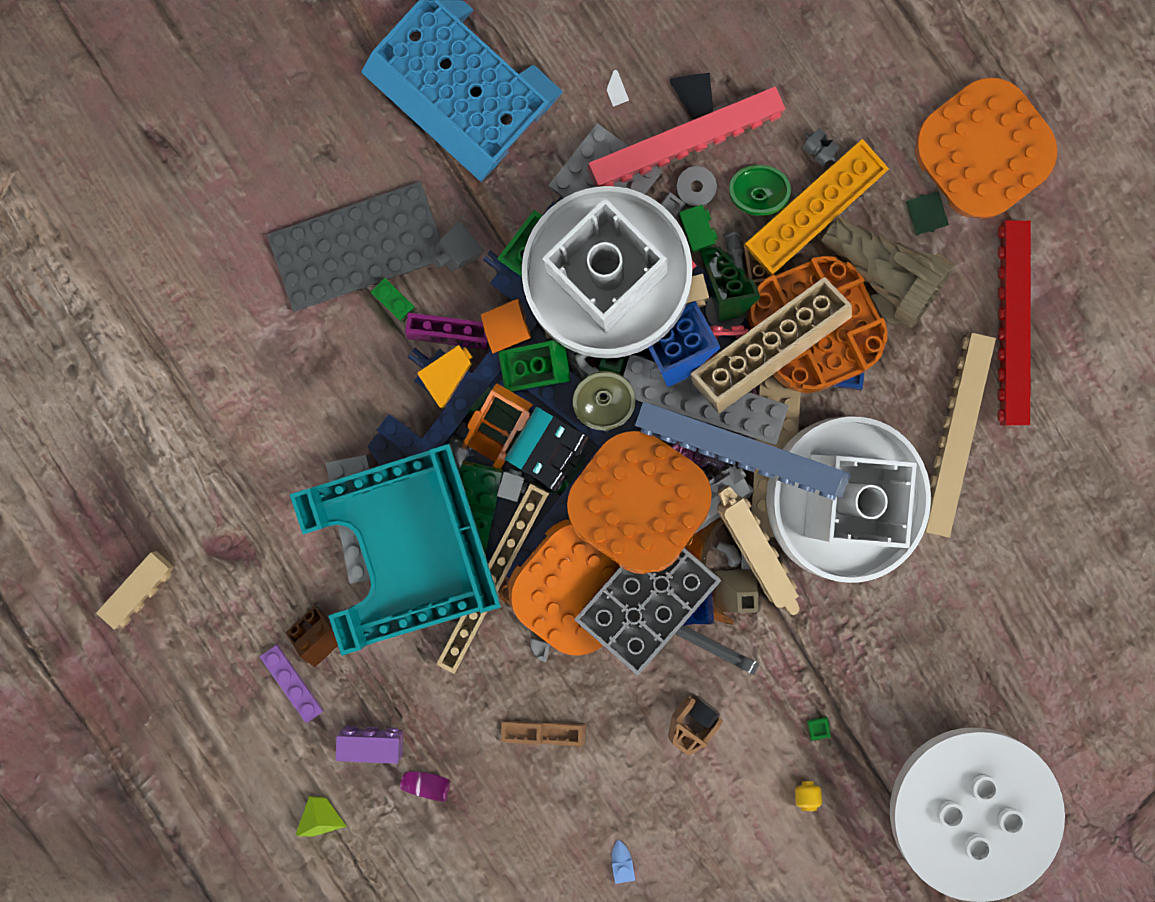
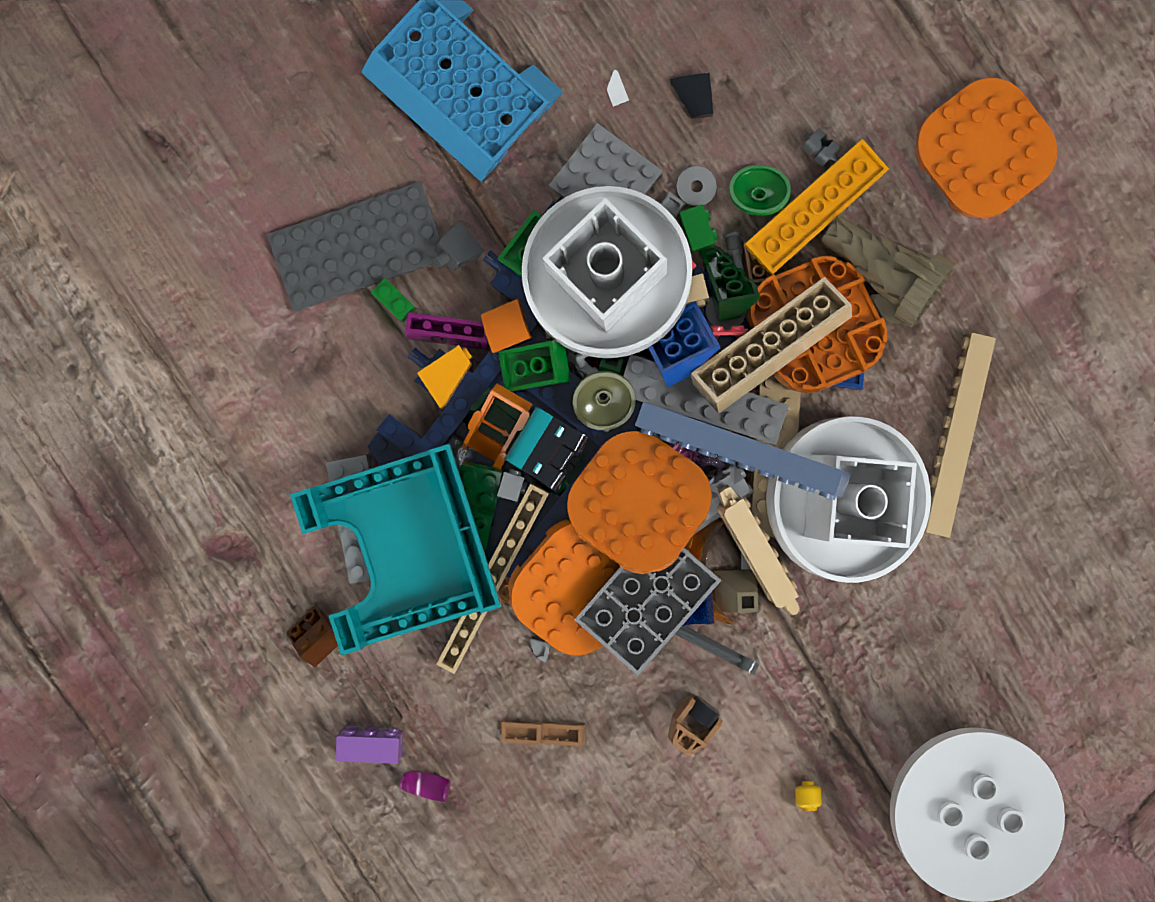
(135, 590): tan brick -> none
(291, 683): medium lavender plate -> none
(319, 818): lime slope -> none
(622, 863): light blue plate -> none
(686, 138): coral brick -> none
(732, 553): light grey arm -> none
(818, 728): green tile -> none
(927, 213): clear green piece -> none
(1014, 323): red brick -> none

